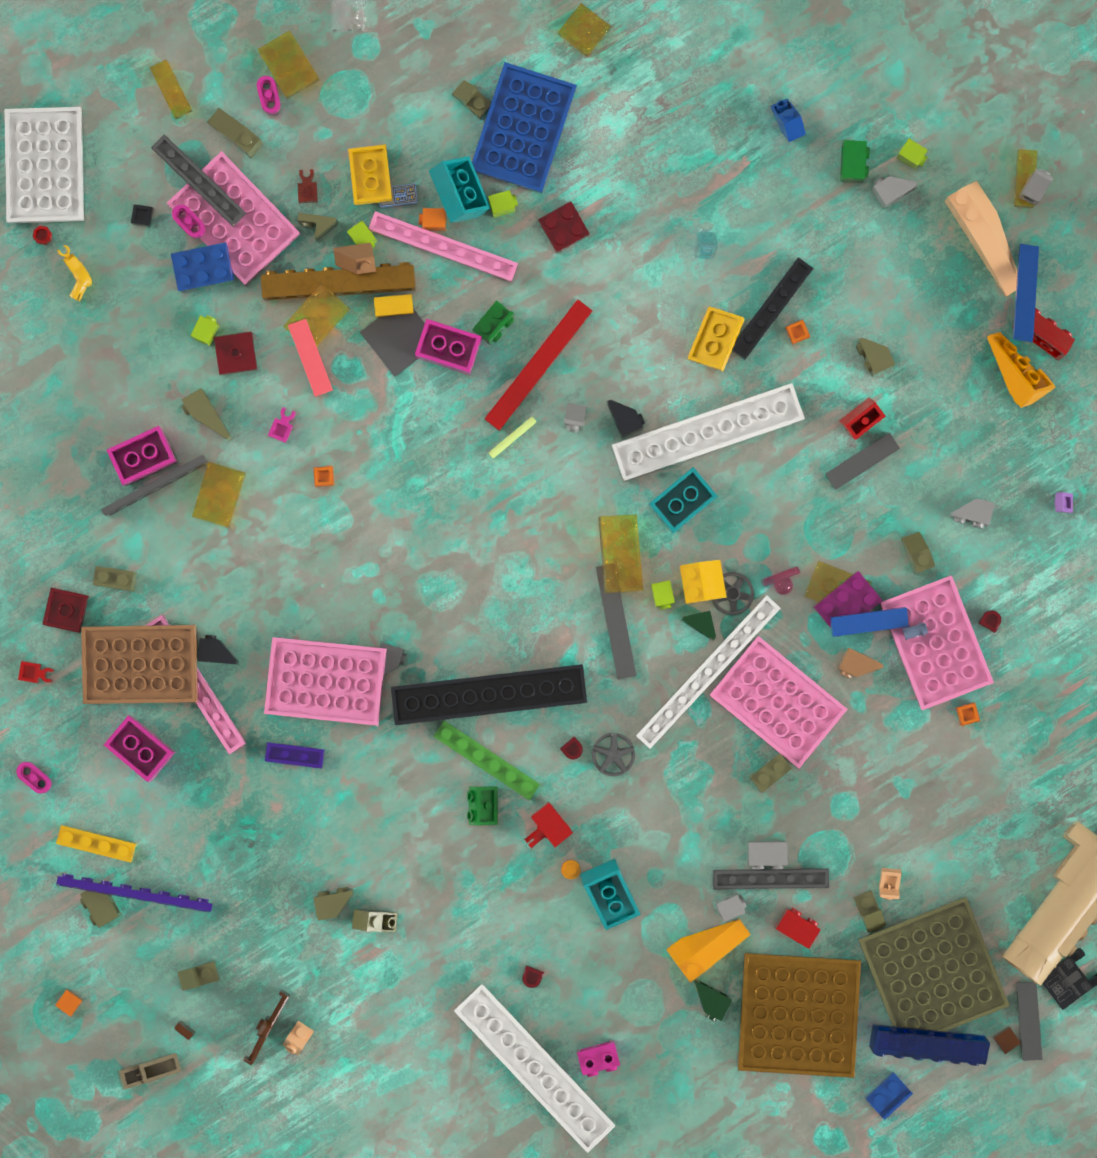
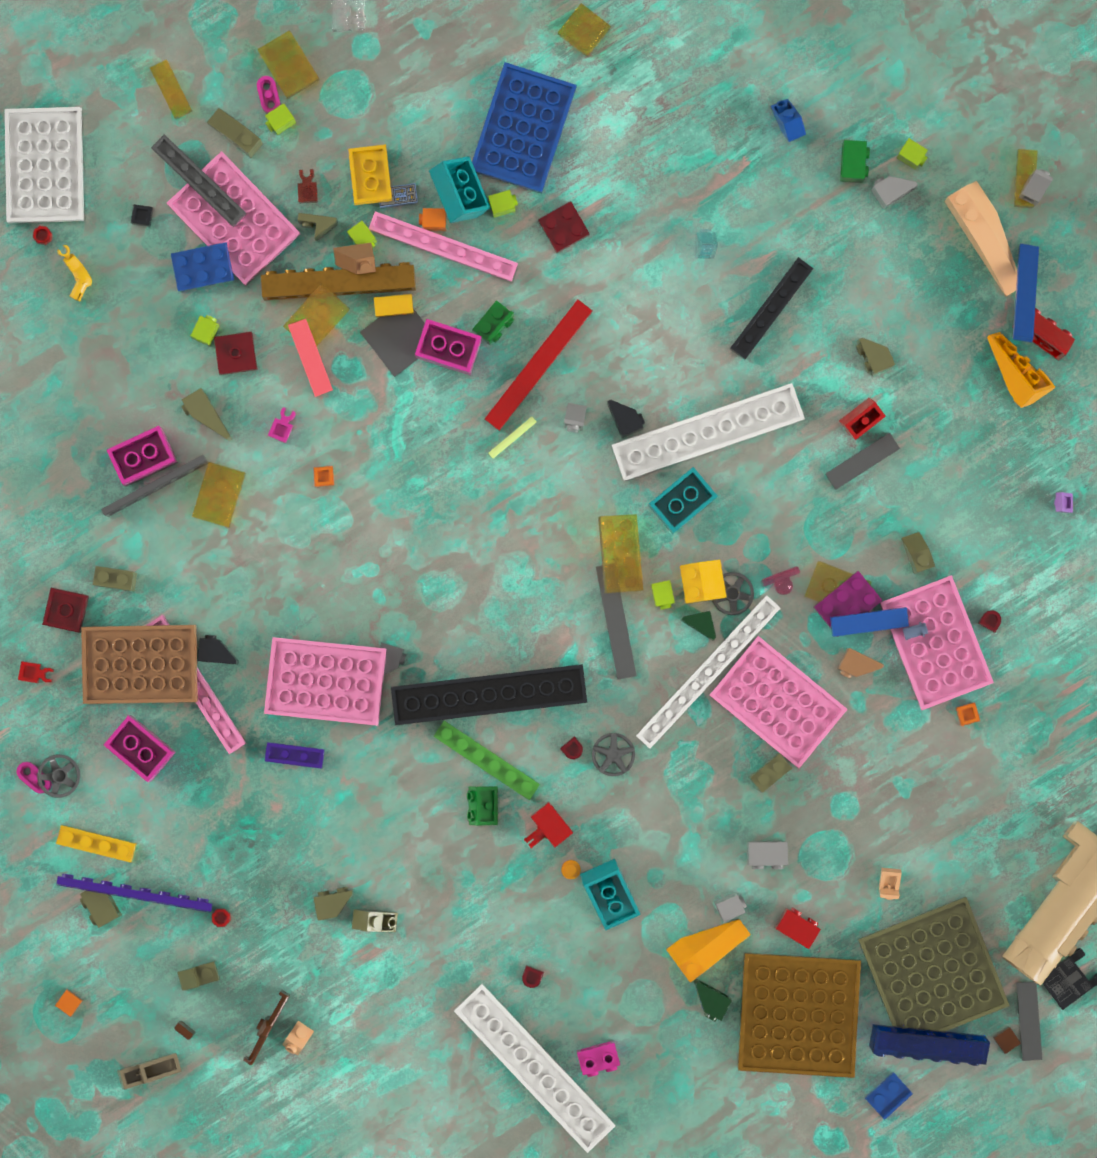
(58, 776): none -> dark grey wheel
(189, 221): dark pink plate -> none
(221, 917): none -> red tile
(279, 119): none -> lime brick
(472, 99): olive slope -> none
(715, 338): yellow plate -> none
(771, 878): dark grey tile -> none
(797, 332): orange tile -> none
(869, 911): olive slope -> none
(976, 512): light grey slope -> none

